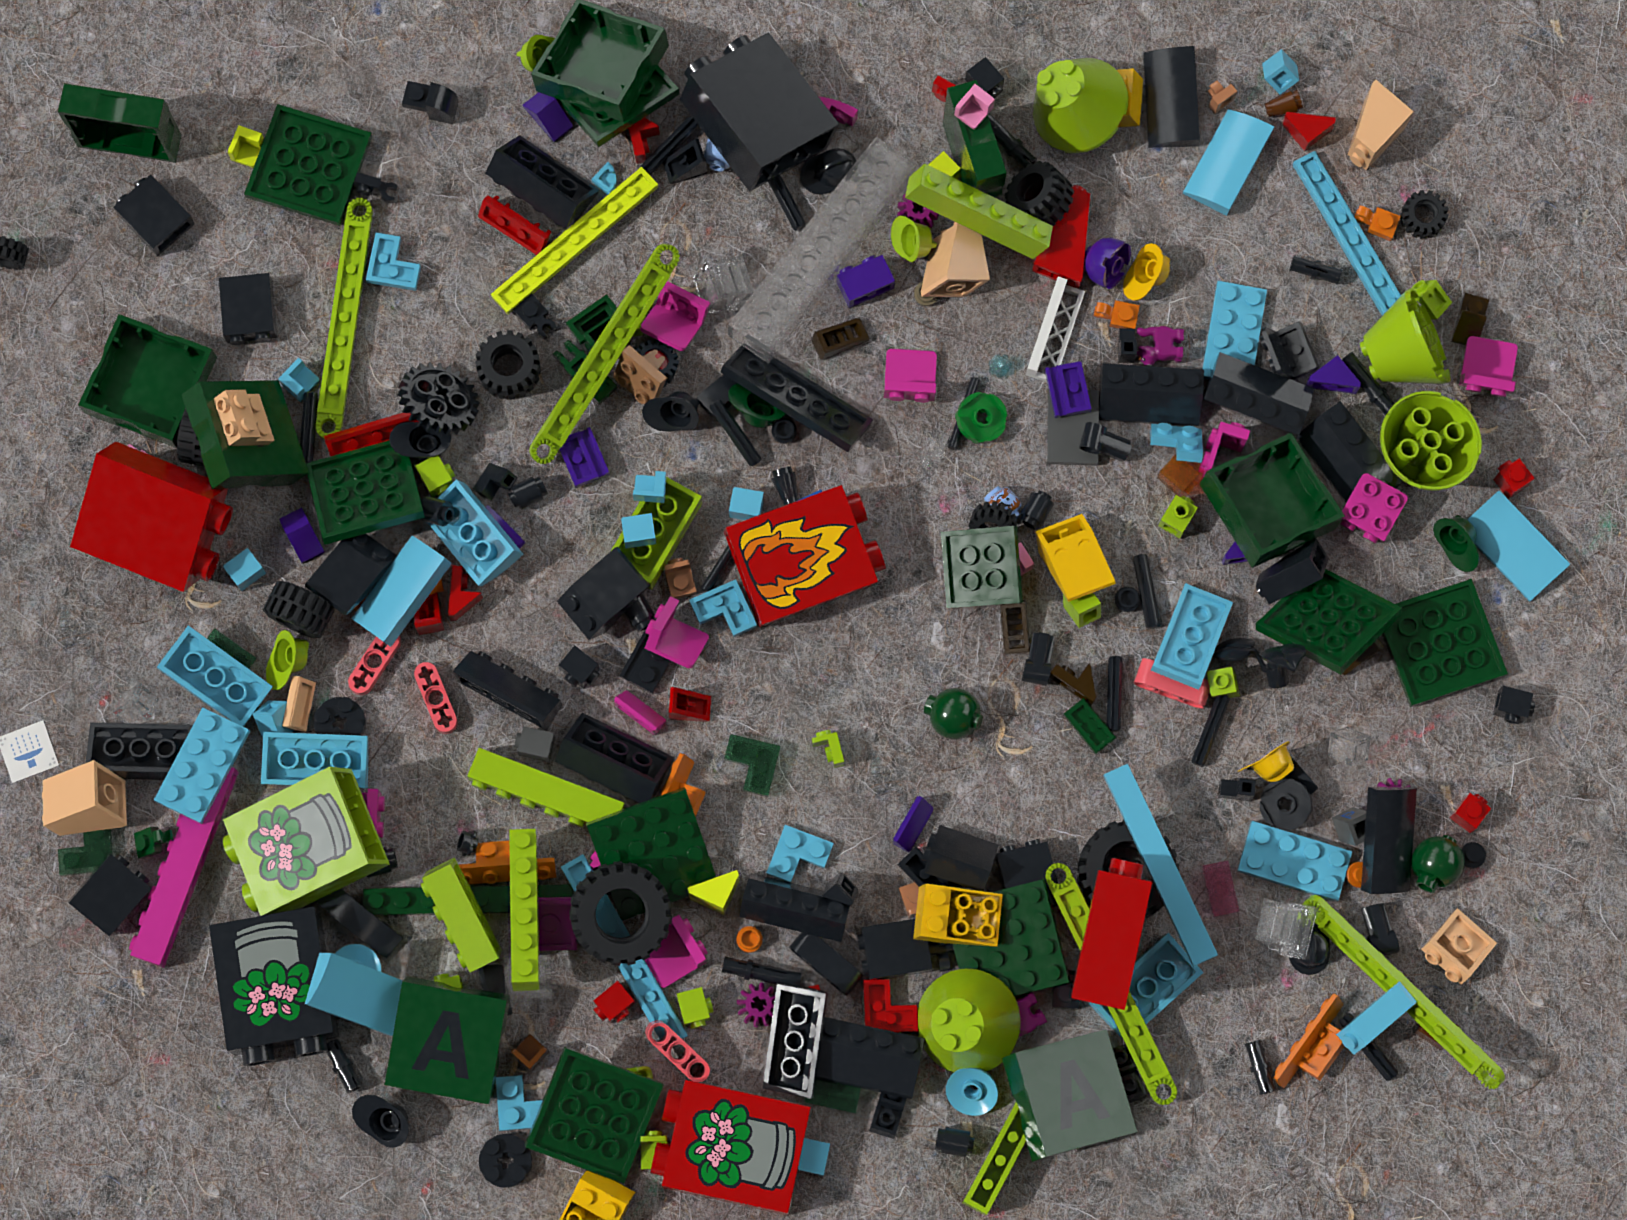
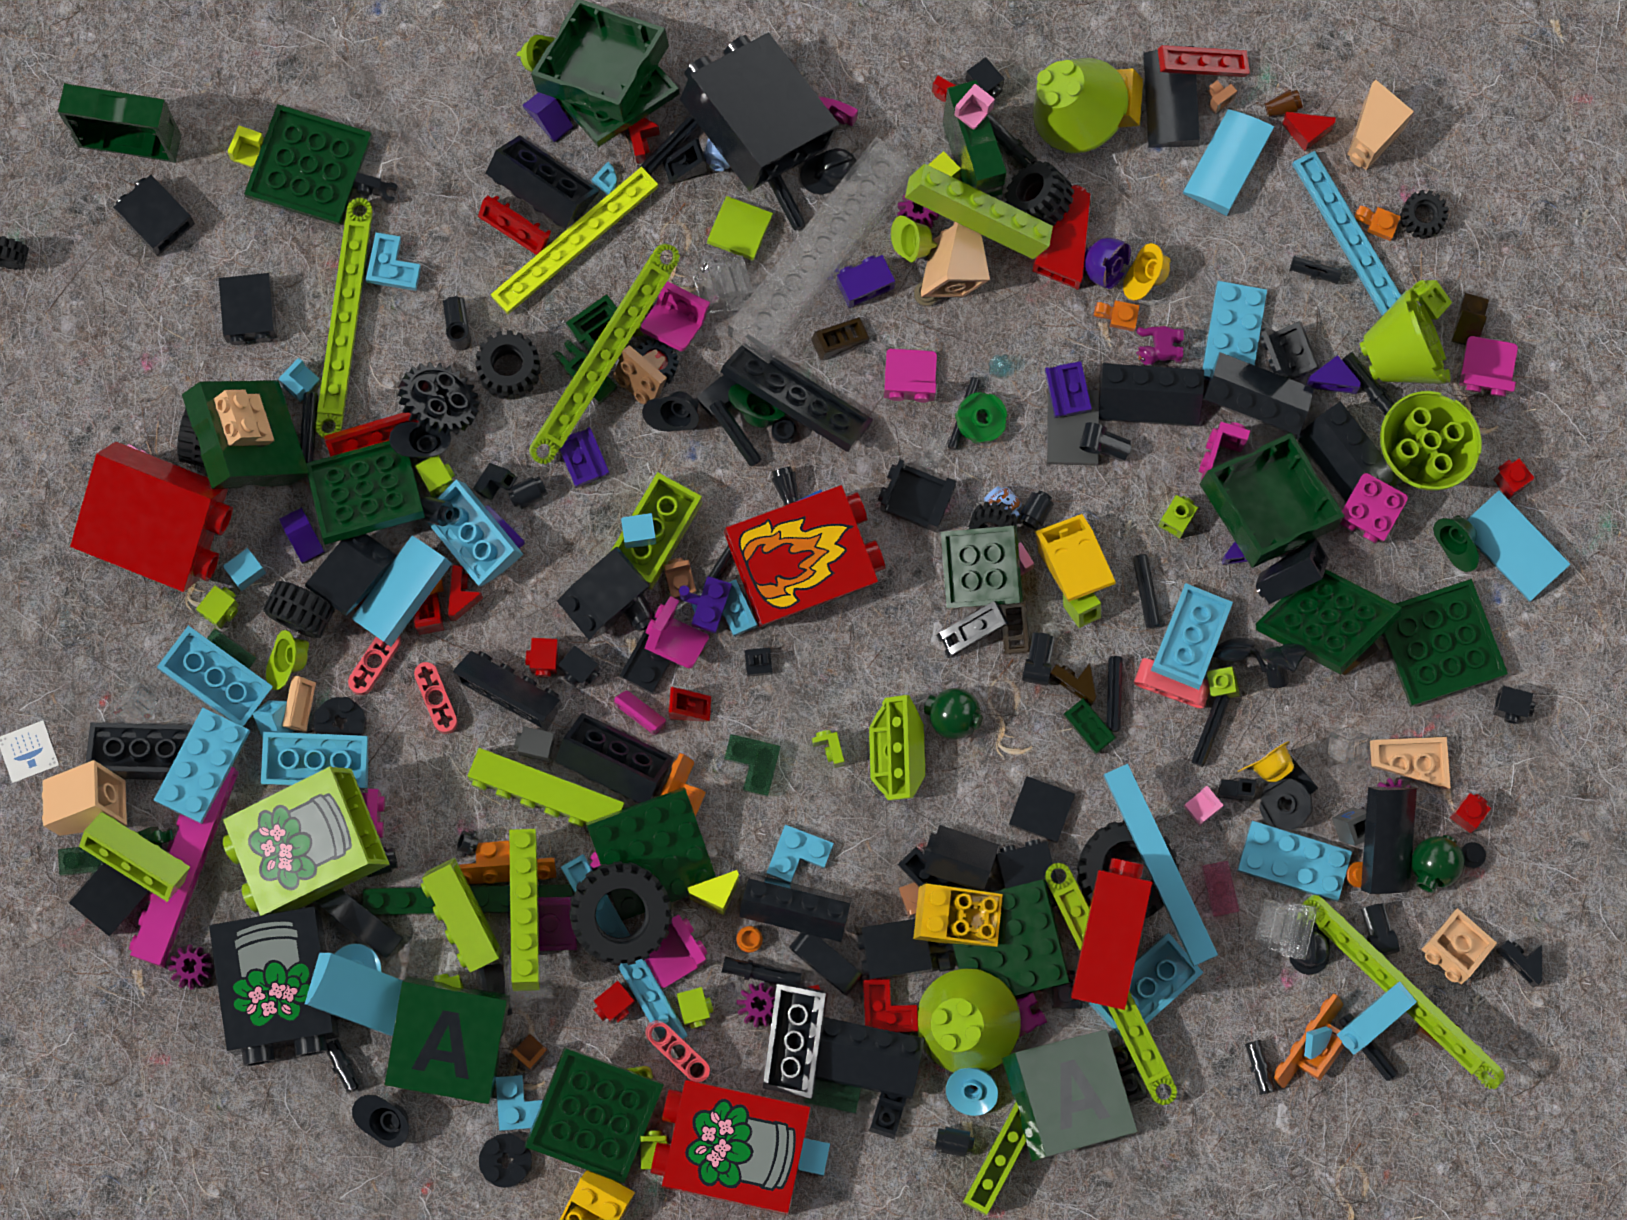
(134, 856): none -> lime brick
(144, 379): dark green tile -> none
(200, 968): none -> magenta gear
(218, 606): none -> lime brick
(434, 99): black brick -> none
(456, 322): none -> black piece
(533, 314): black plate -> none
(543, 657): none -> red brick
(650, 487): medium azure panel -> none
(709, 604): none -> dark purple plate
(739, 228): none -> lime slope
(745, 503): medium azure panel -> none
(758, 662): none -> black tile
(841, 889): black slope -> none
(897, 748): none -> lime wedge
(913, 824): dark purple slope -> none
(916, 496): none -> black panel
(973, 628): none -> plate
(1041, 809): none -> black tile
(1048, 324): white fence -> none
(1126, 345): black piece -> none
(1127, 599): black plate -> none
(1178, 476): clear orange brick -> none
(1185, 439): medium azure plate -> none
(1203, 61): none -> plate
(1203, 806): none -> bright pink panel
(1280, 71): medium azure panel -> none
(1317, 1041): none -> medium azure tile
(1414, 758): none -> light nougat wing
(1528, 967): none -> black slope

